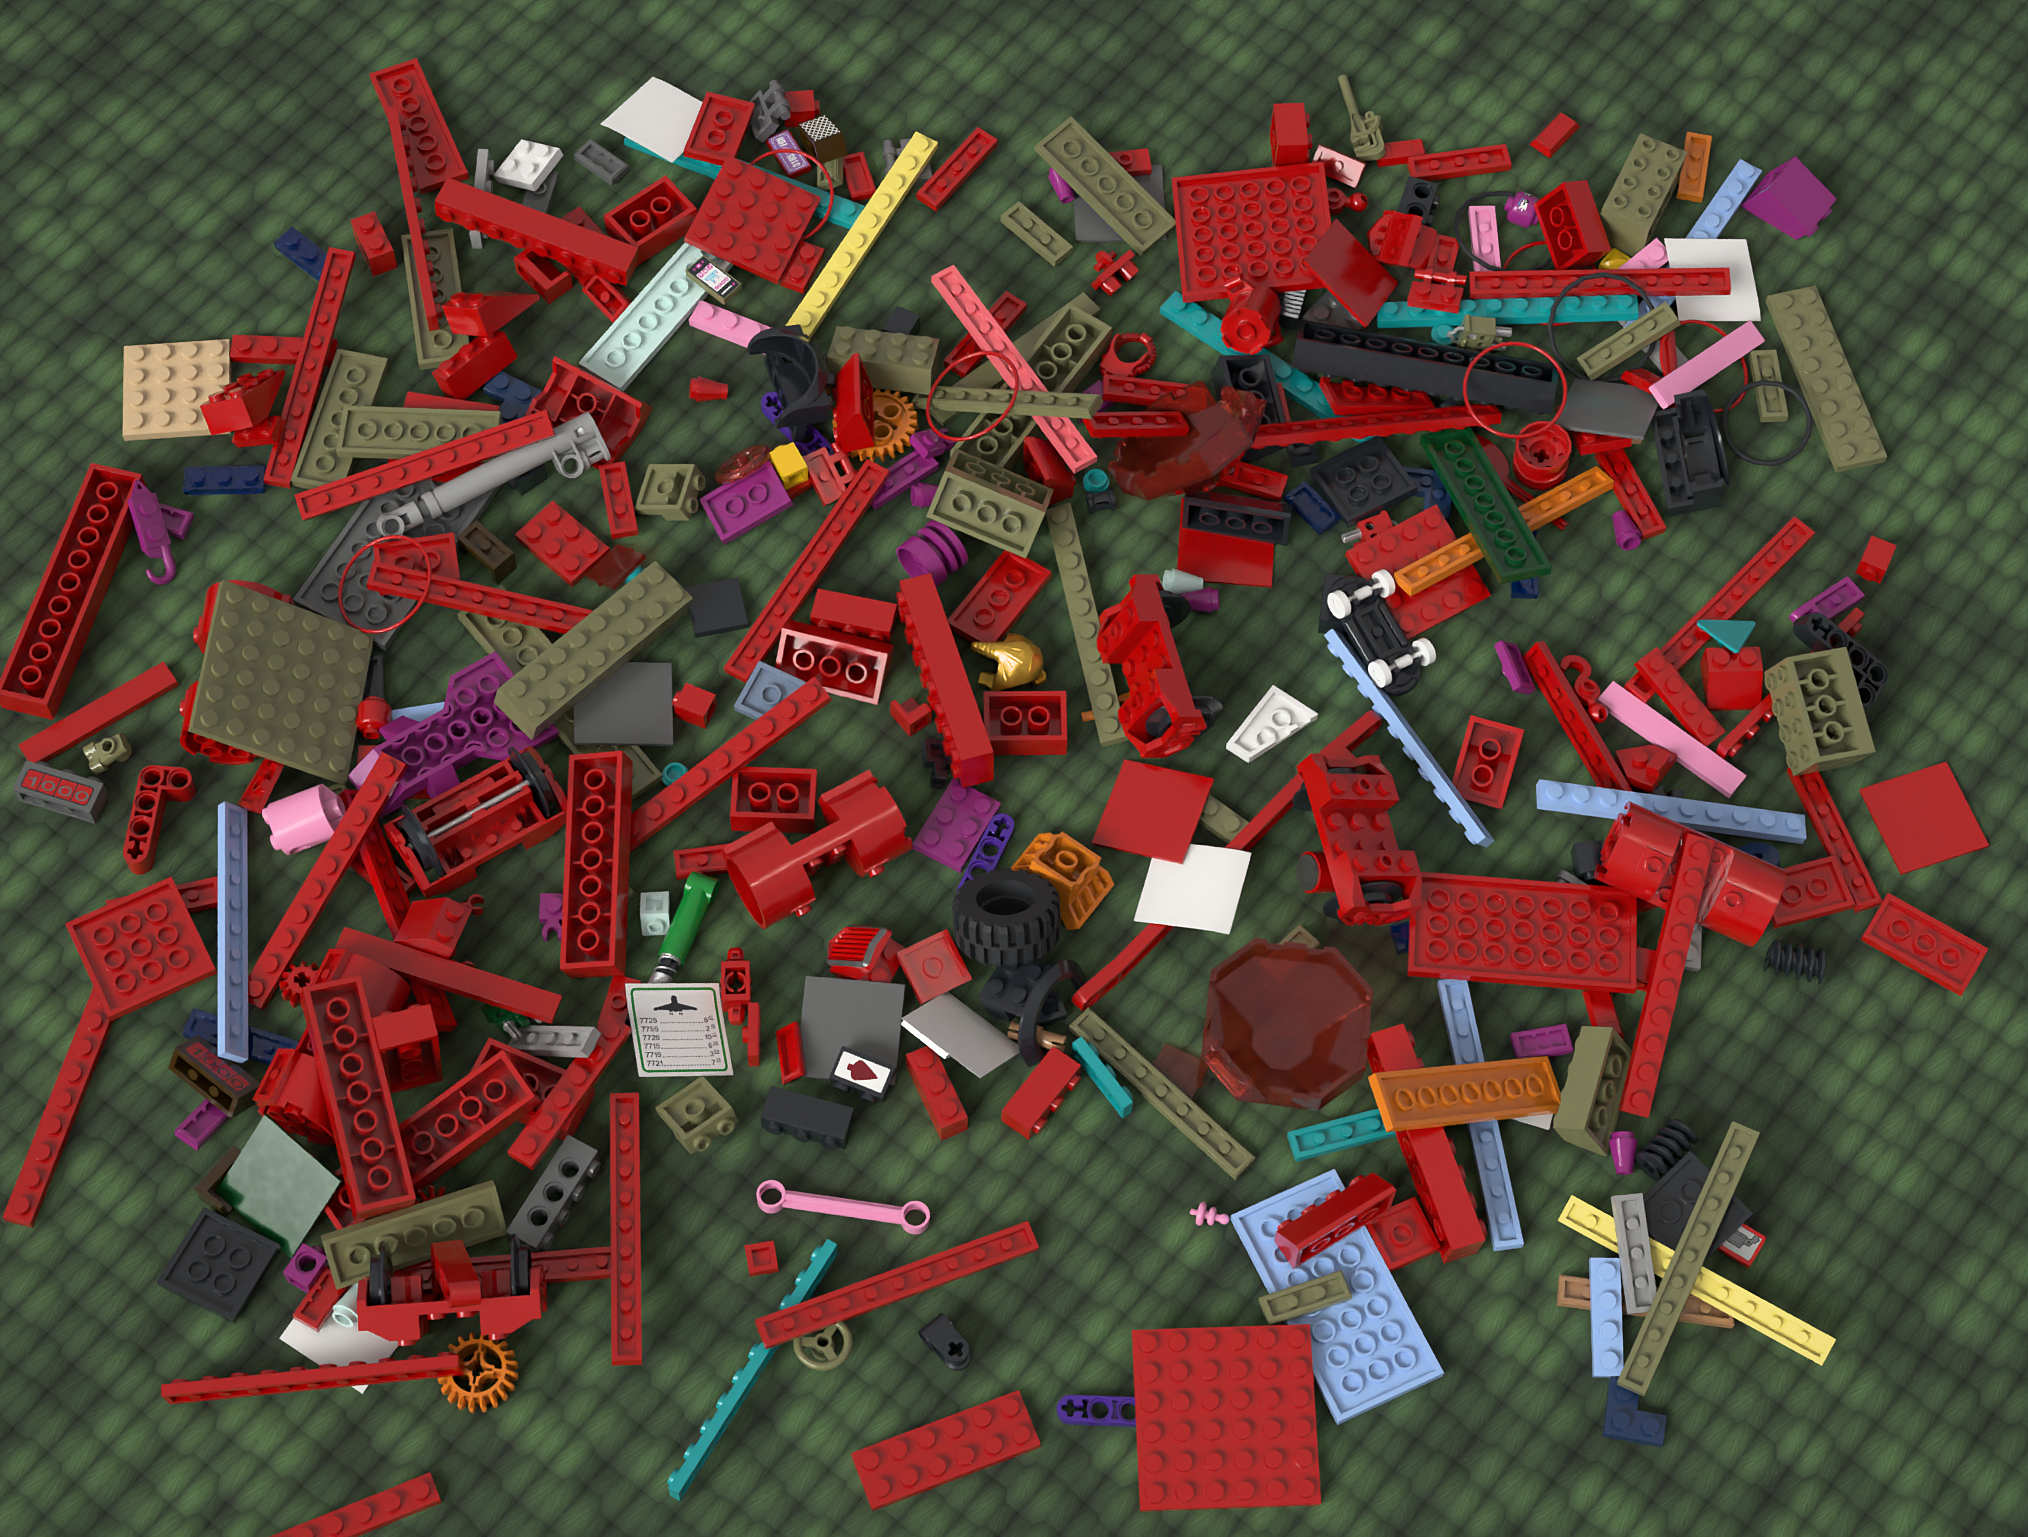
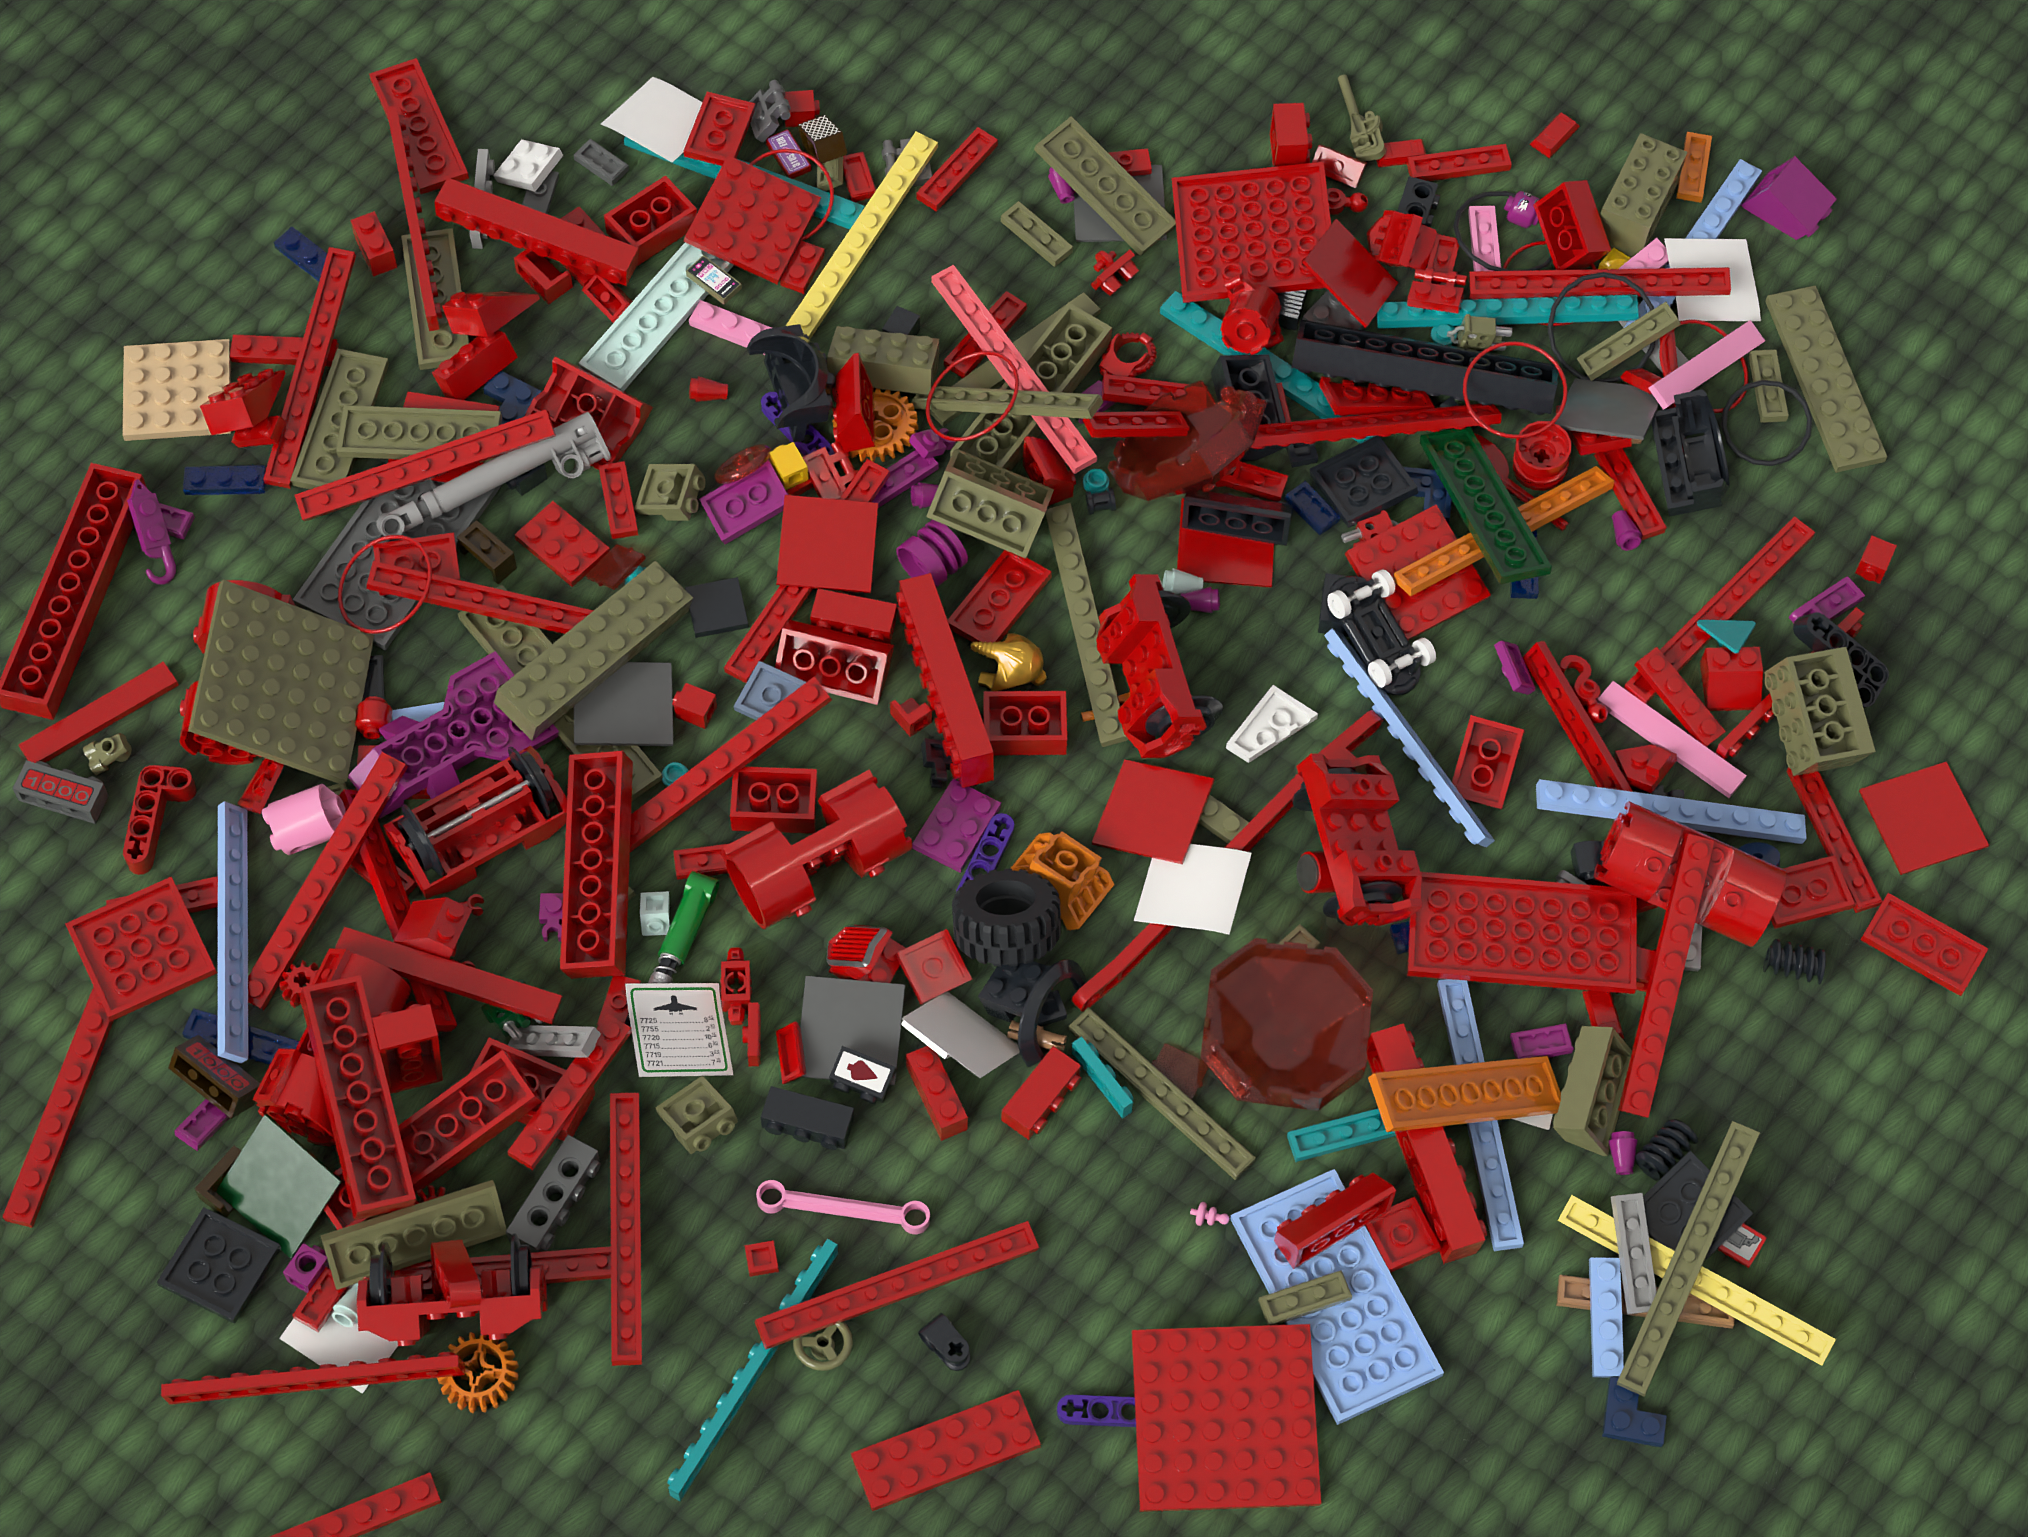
(827, 544): none -> red piece

